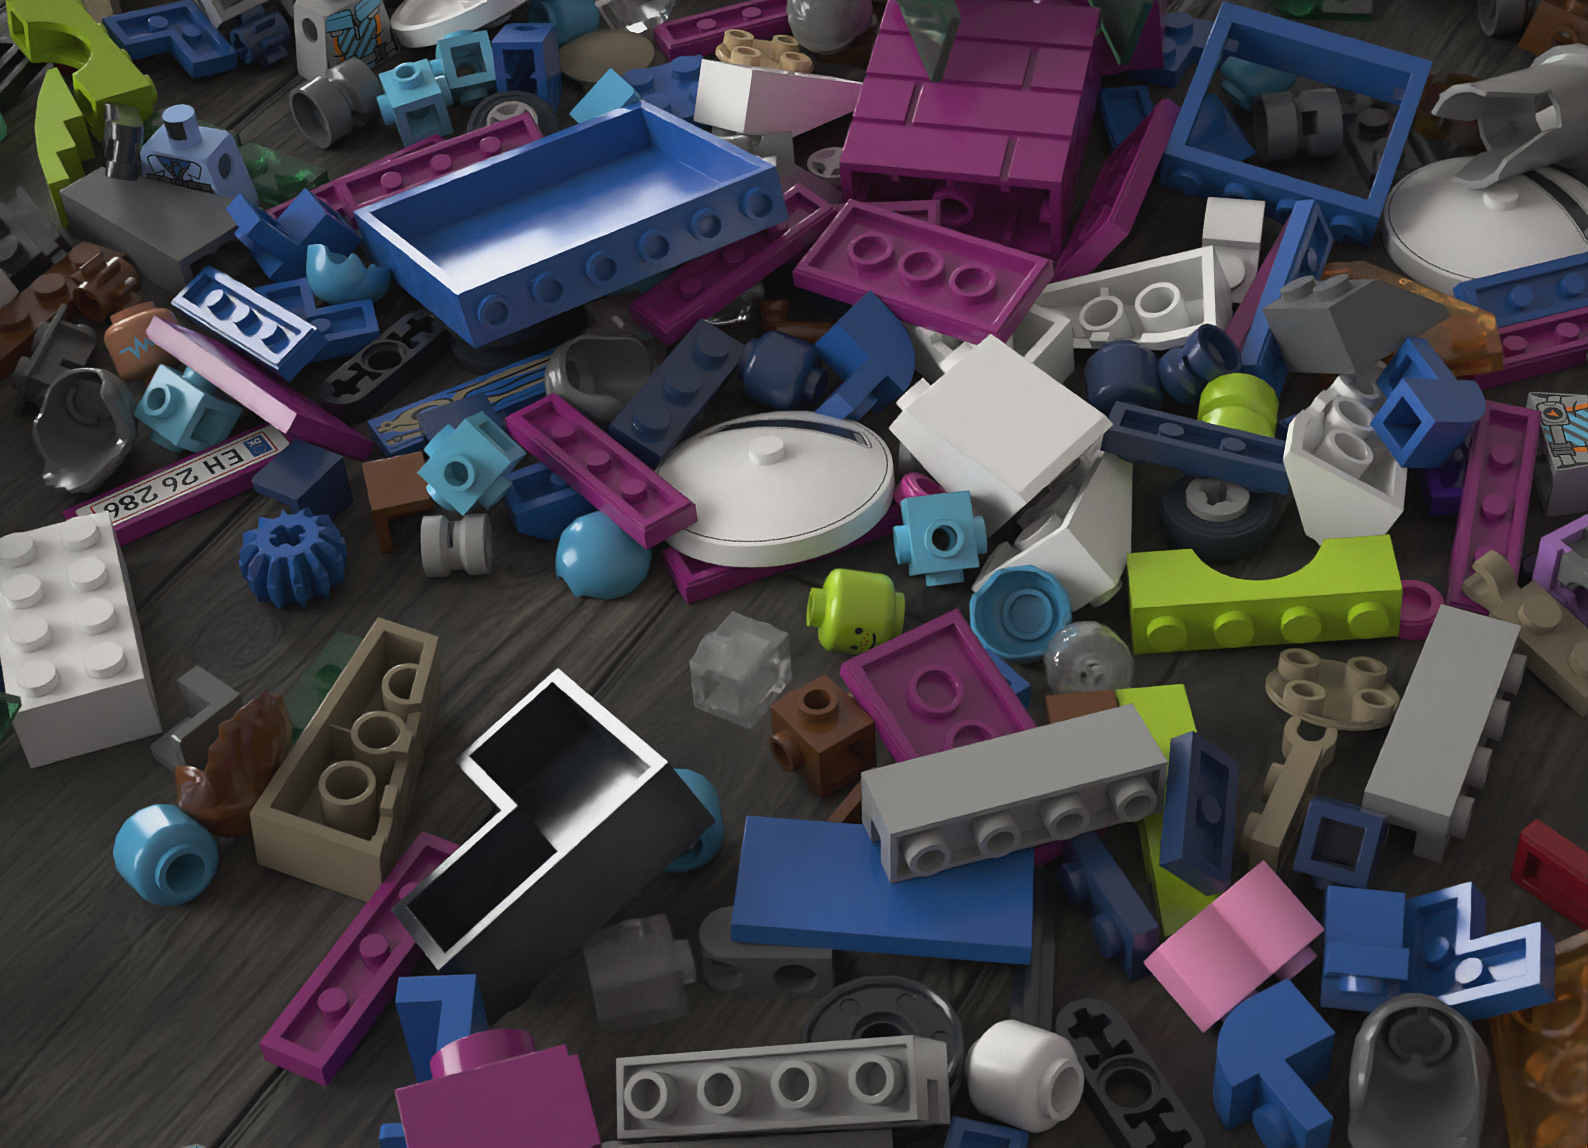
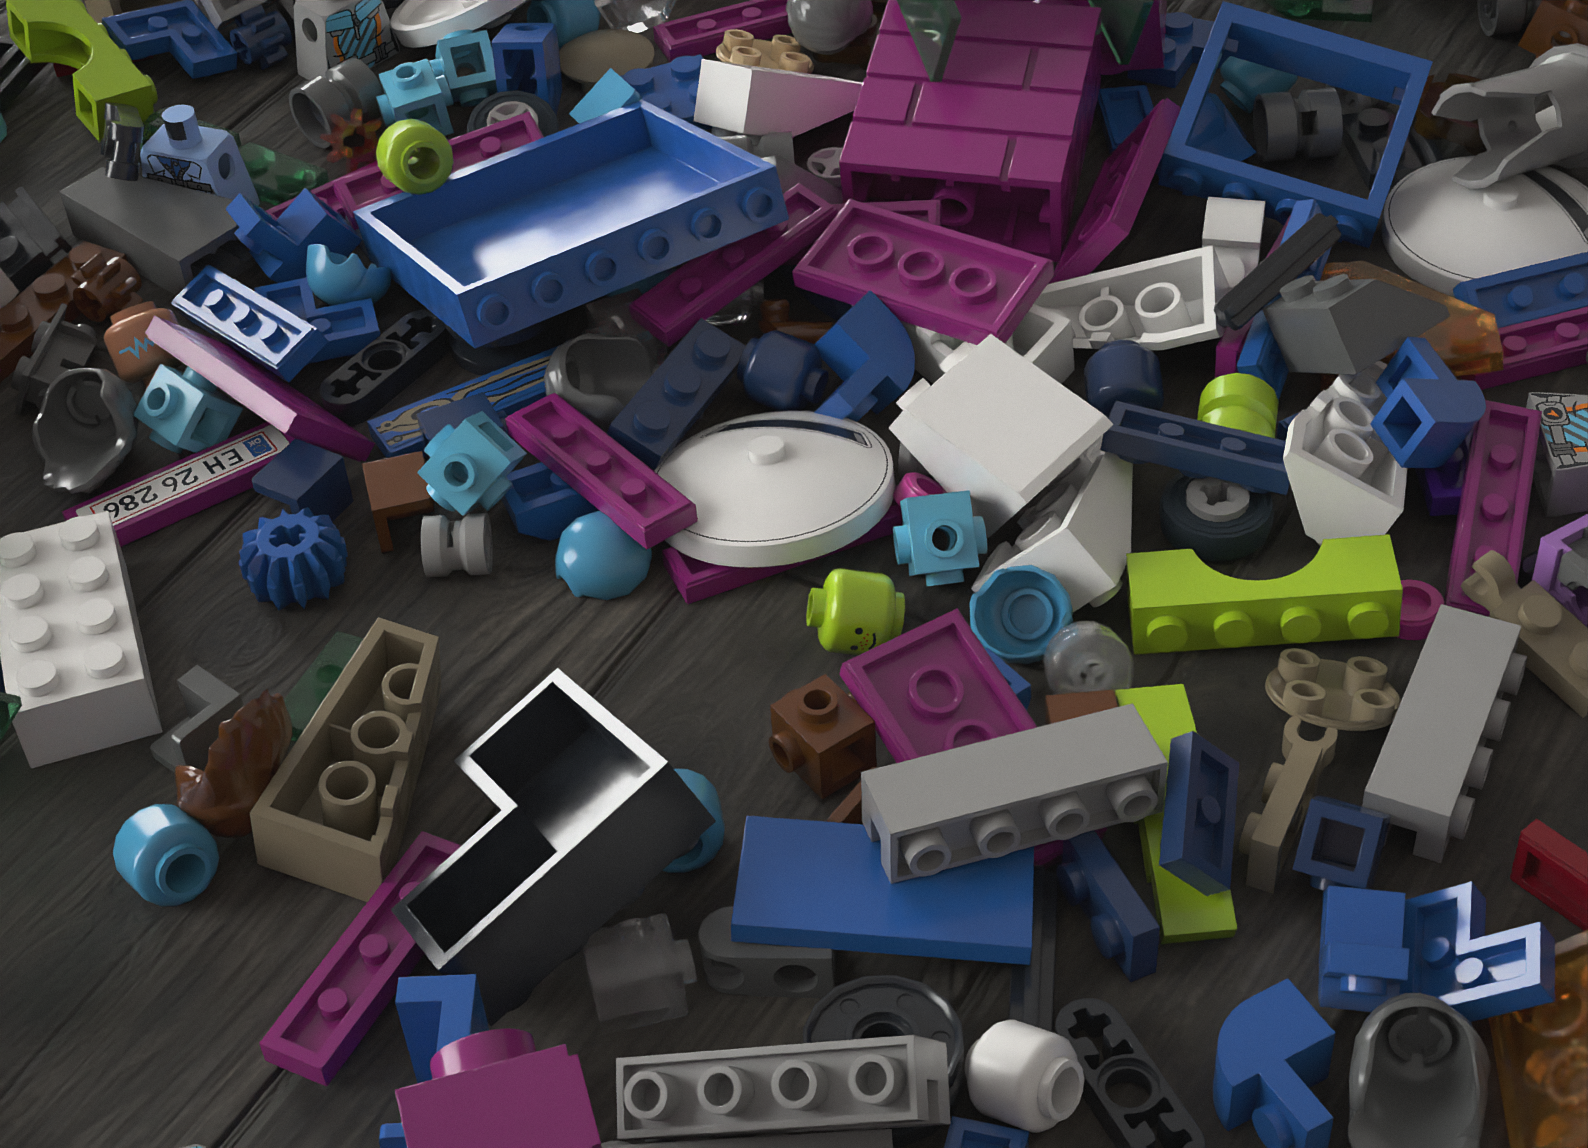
(60, 138): lime slope -> none
(346, 128): none -> clear red gear
(429, 151): none -> lime head
(740, 669): clear brick -> none
(1203, 358): dark blue wheel -> none
(1235, 947): bright pink brick -> none
(1276, 271): none -> black axle

